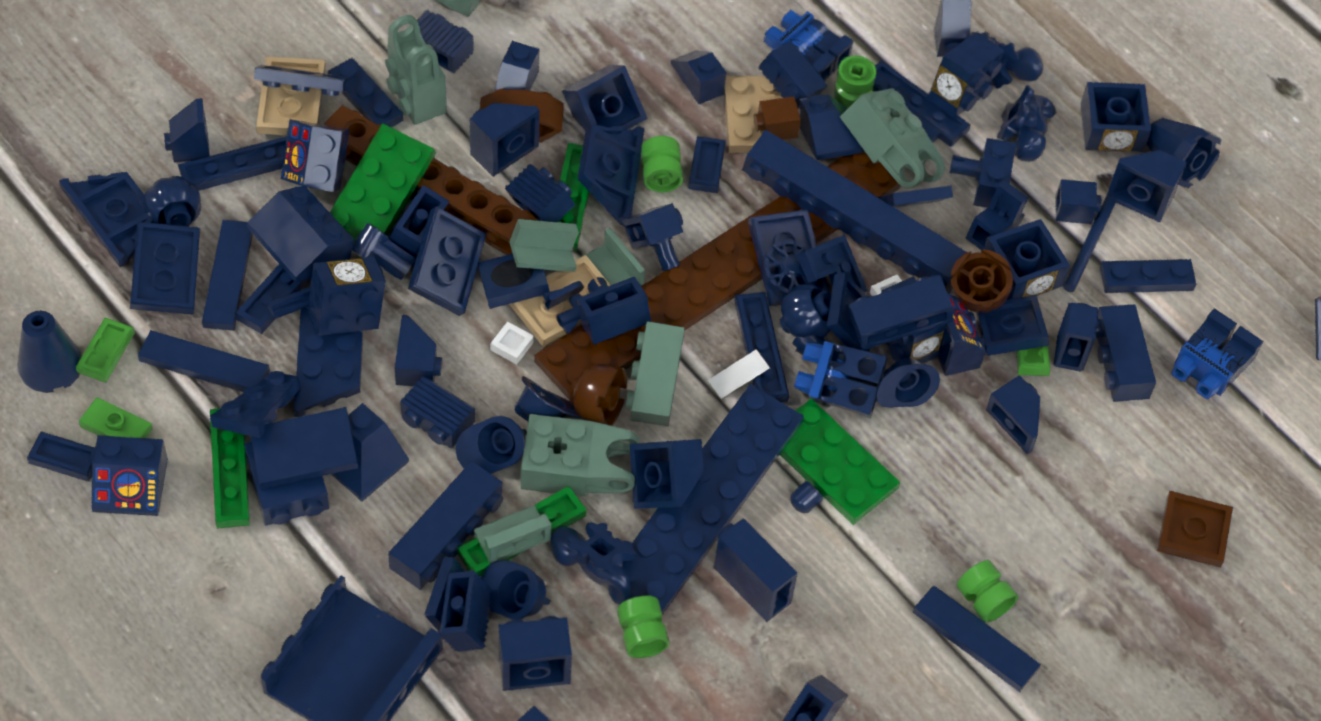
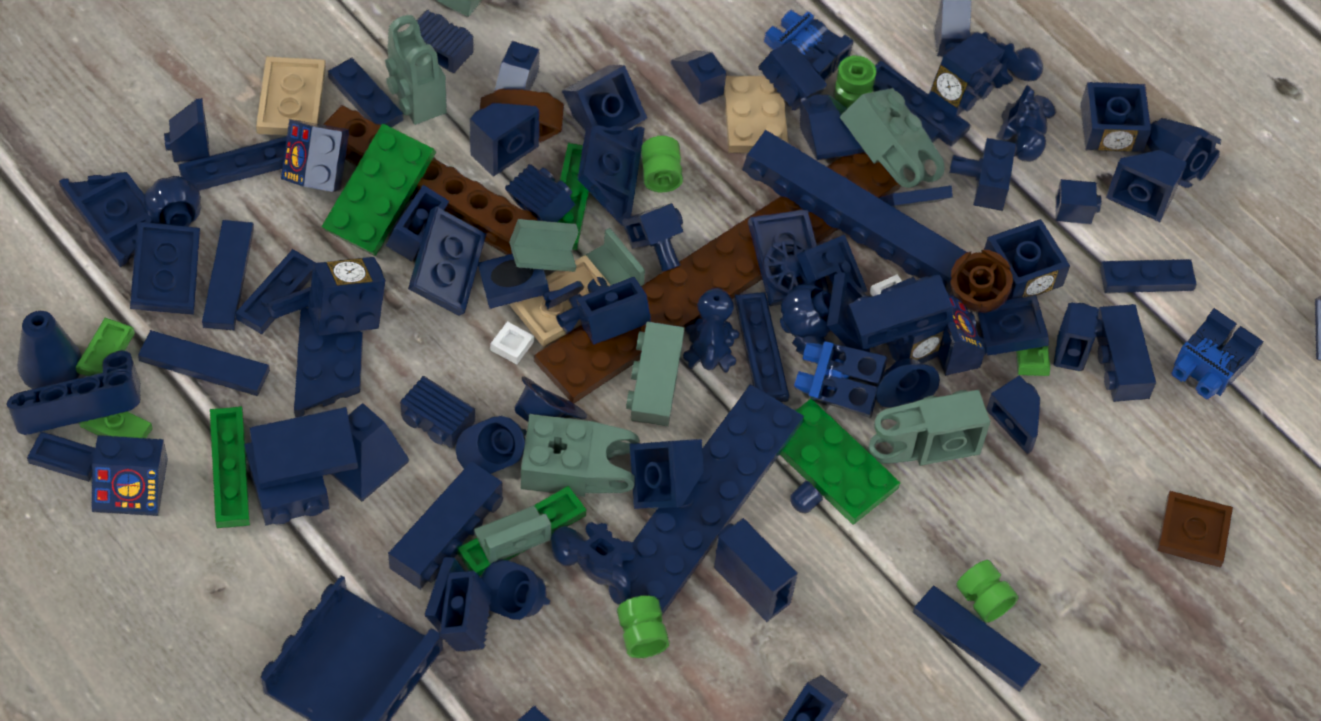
(78, 399): none -> dark blue beam
(257, 405): dark blue wing -> none
(300, 232): dark blue slope -> none
(301, 80): dark blue plate -> none
(374, 243): dark blue piece -> none
(415, 355): dark blue slope -> none
(534, 653): dark blue brick -> none
(598, 393): reddish brown cylinder -> none
(707, 164): dark blue tile -> none
(713, 336): none -> dark blue animal
(738, 374): white sticker -> none
(778, 117): reddish brown brick -> none
(933, 429): none -> sand green brick
(1001, 215): dark blue brick -> none
(1089, 244): dark blue bar -> none

